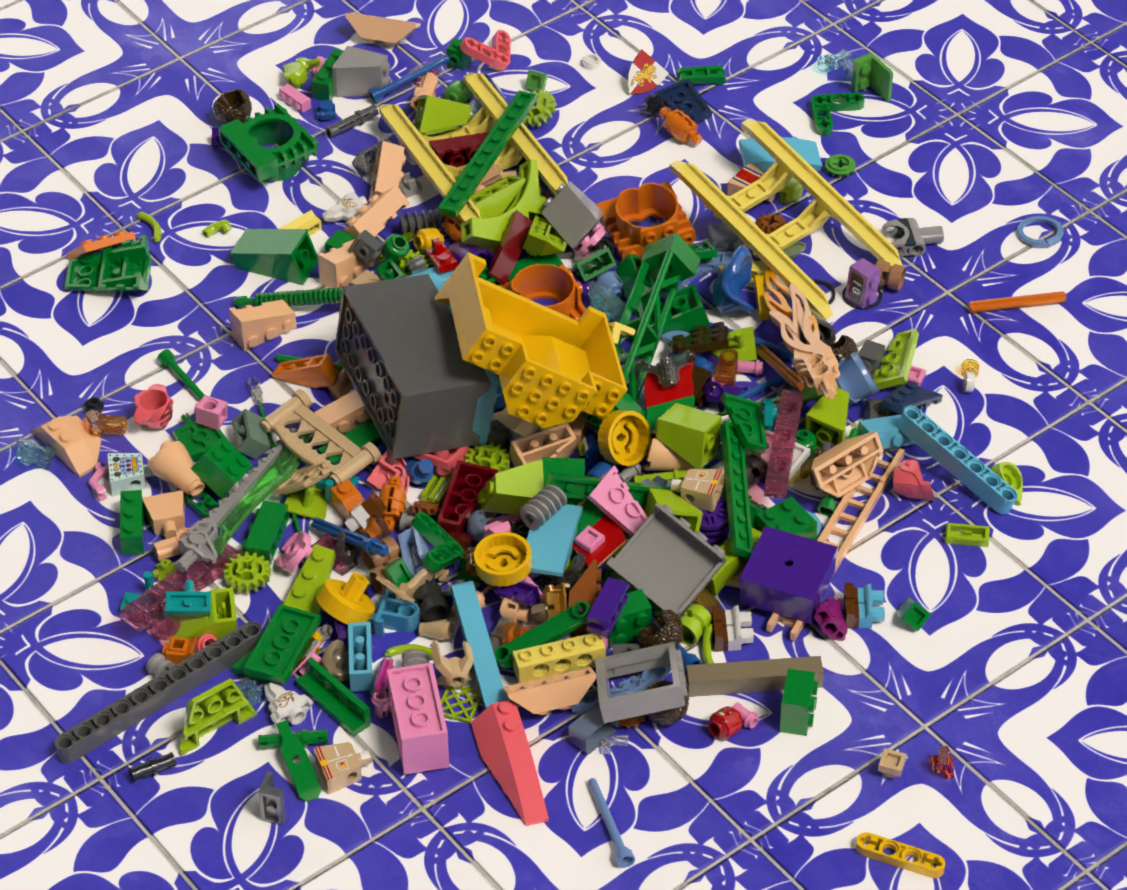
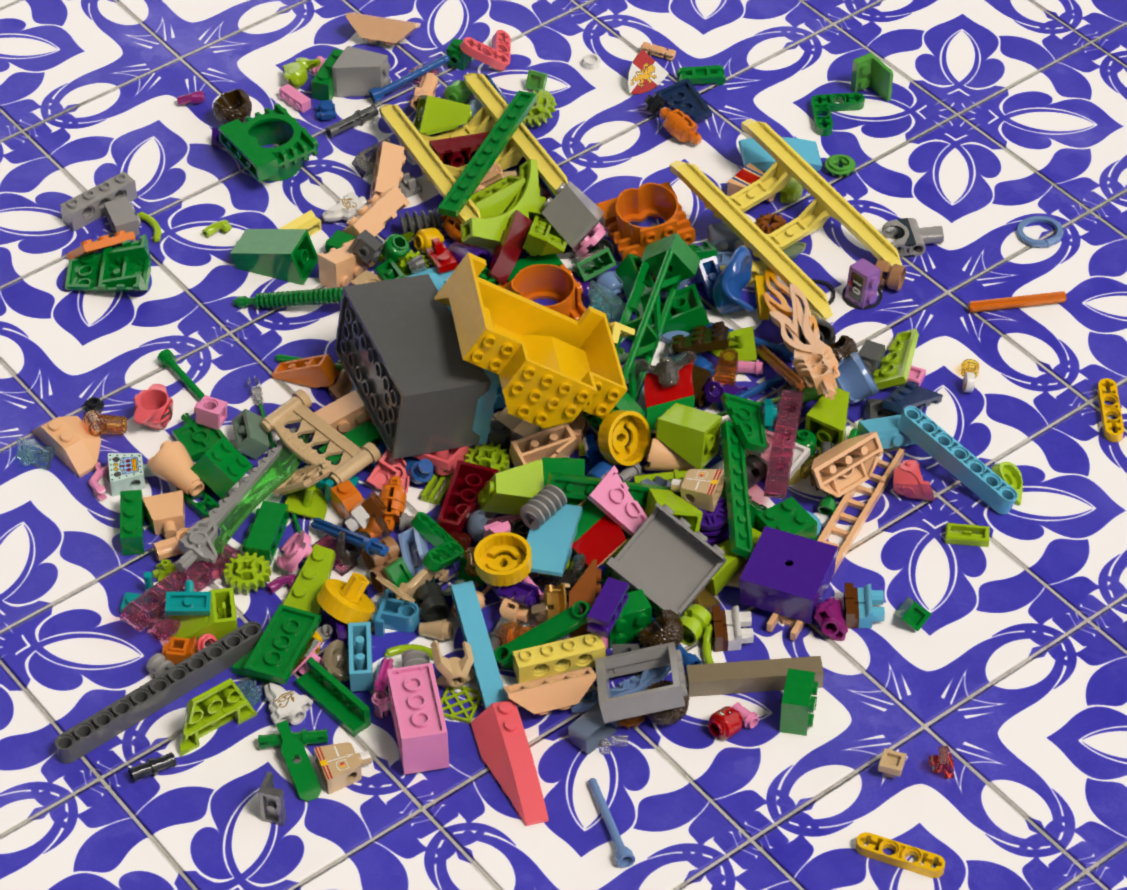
(90, 204): none -> light grey brick
(122, 216): none -> light grey brick
(195, 98): none -> magenta arm
(261, 323): light nougat wedge -> none
(280, 582): none -> magenta arm
(426, 507): dark orange gear -> none
(589, 539): bright pink tile -> none
(658, 51): none -> light nougat axle
(707, 274): none -> blue slope
(829, 62): clear light blue piece -> none
(1114, 410): none -> yellow beam

